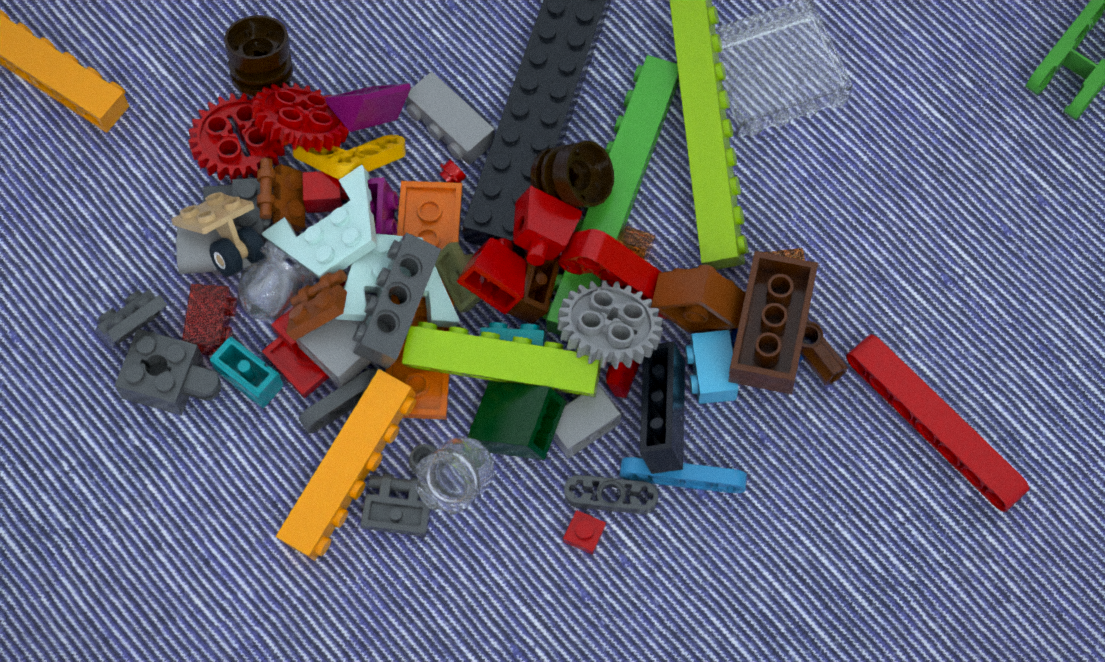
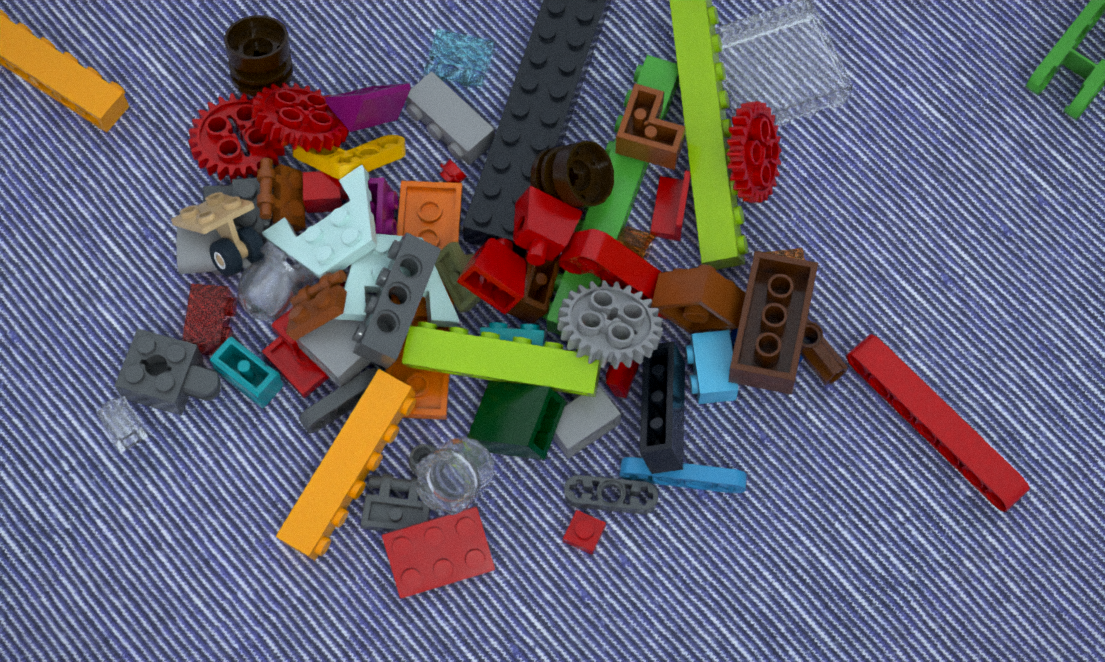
(121, 423): none -> clear brick
(138, 312): dark grey plate -> none
(438, 552): none -> red plate
(460, 51): none -> clear light blue plate
(644, 134): none -> dark orange brick
(670, 207): none -> red panel
(754, 152): none -> red gear

